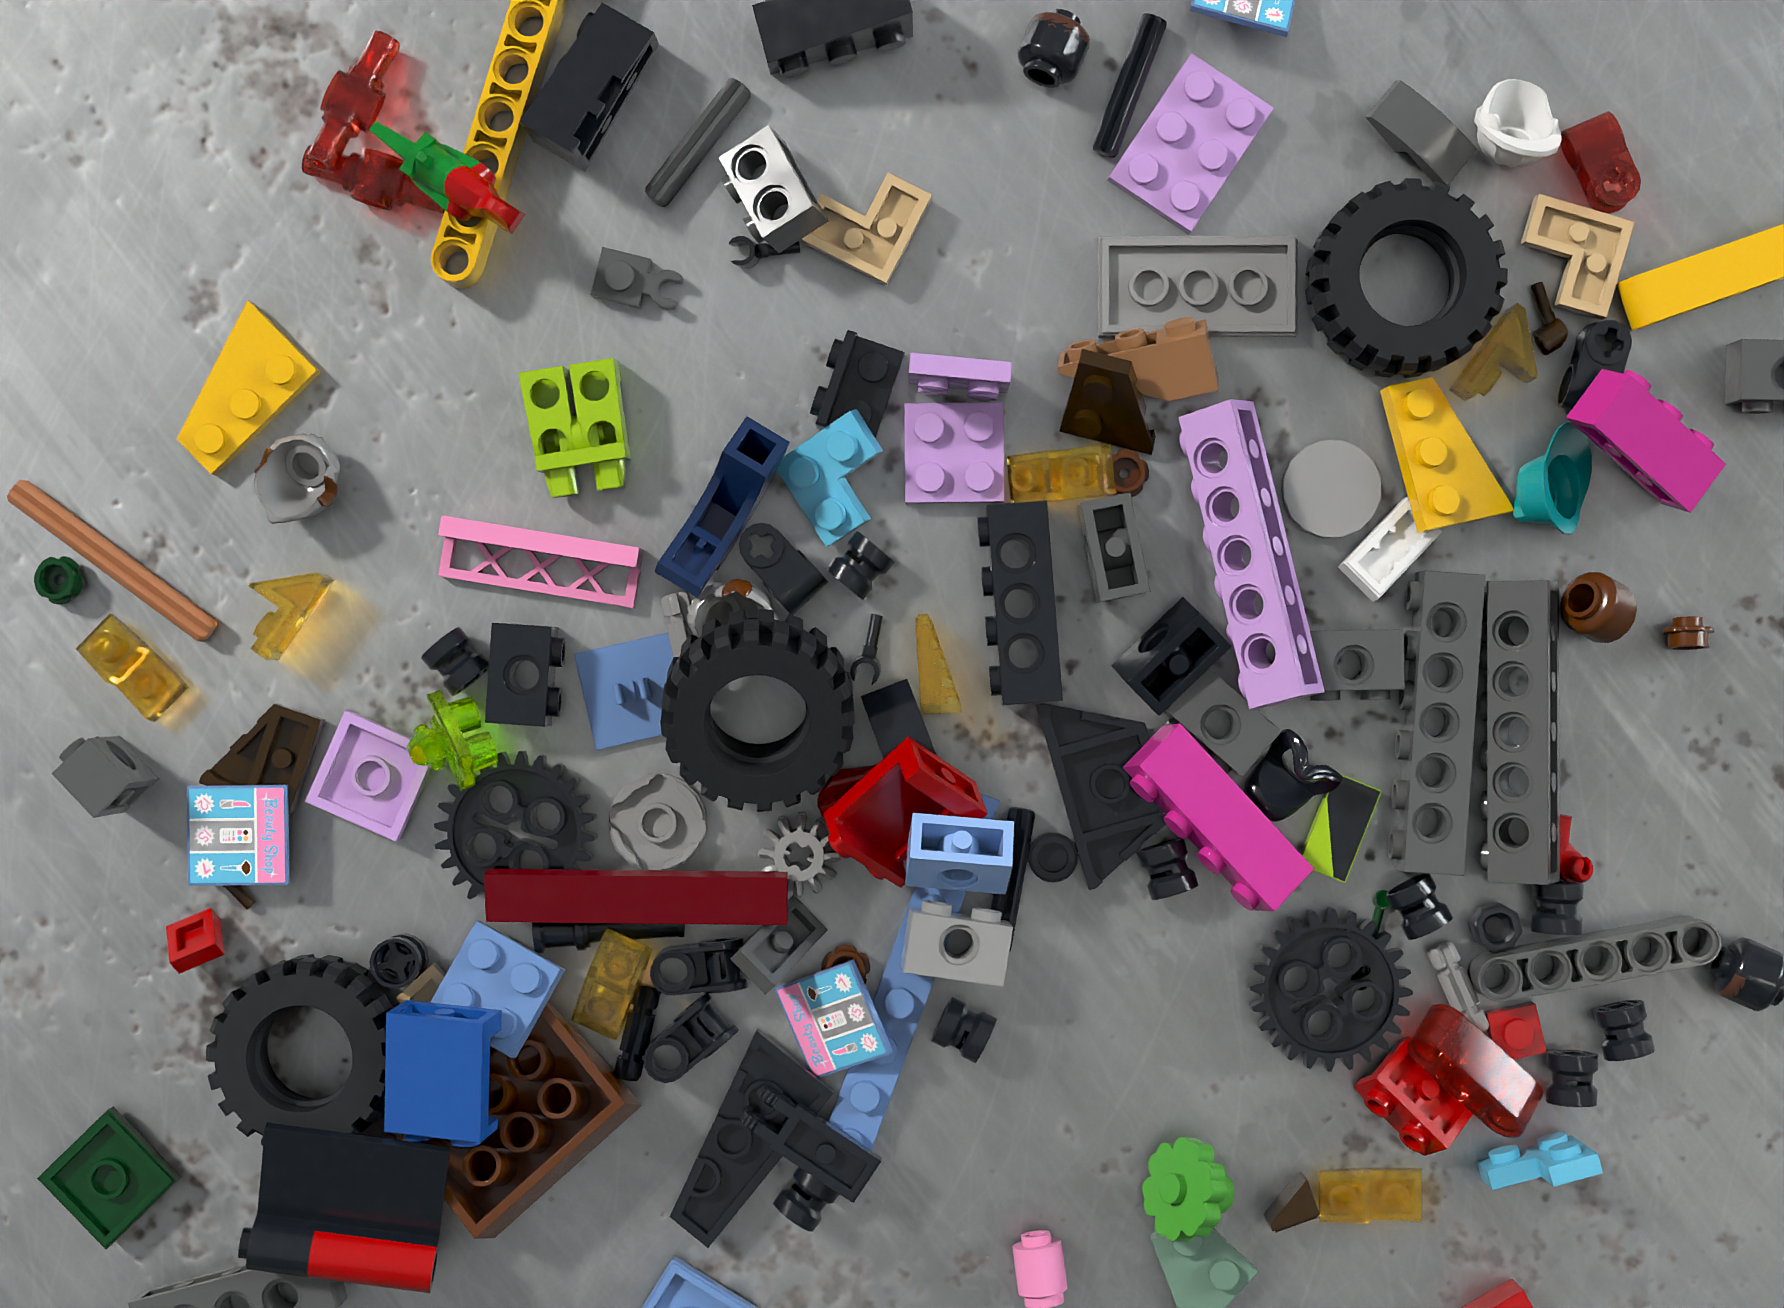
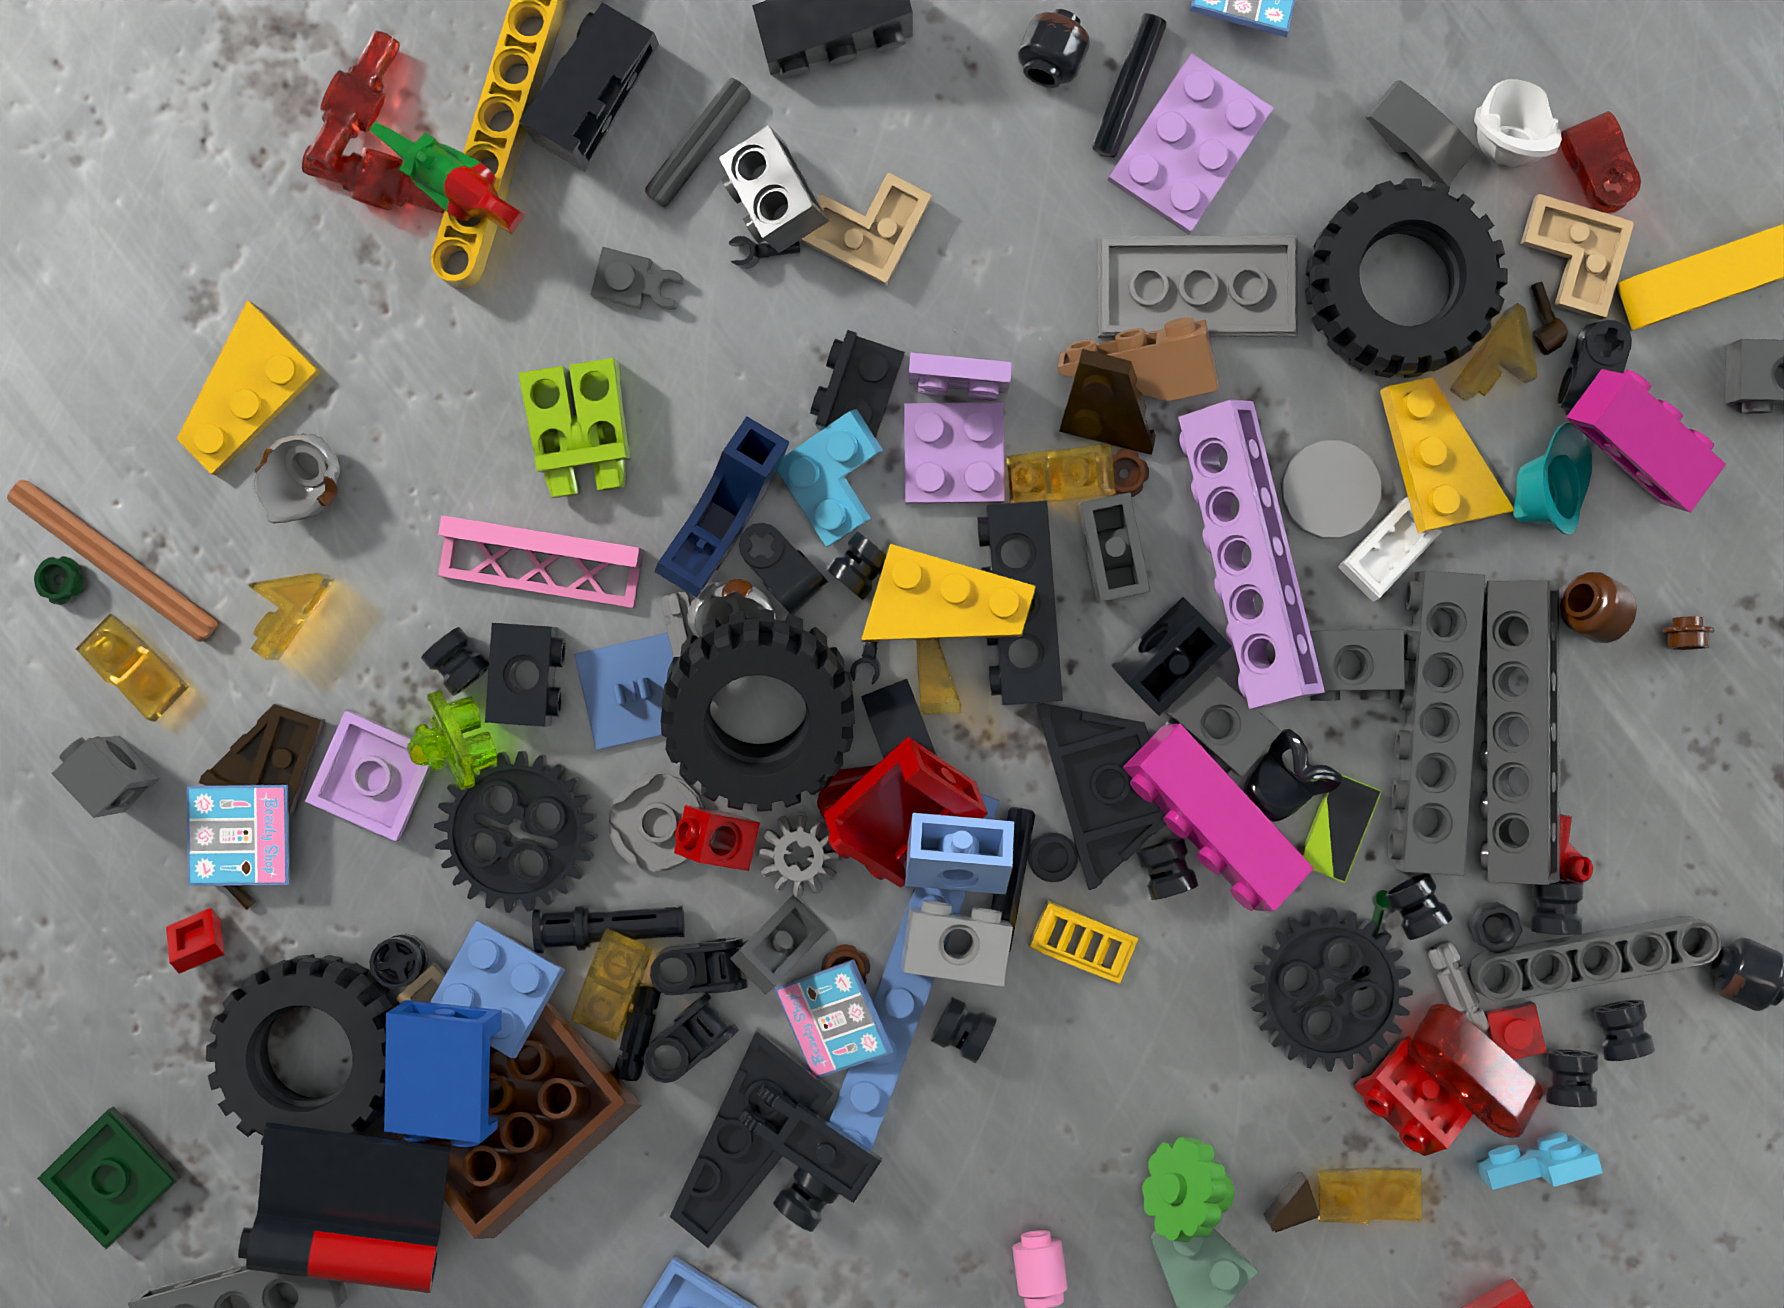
(636, 896): dark red tile -> none
(732, 842): none -> red brick
(943, 599): none -> yellow wing
(1044, 929): none -> yellow slope

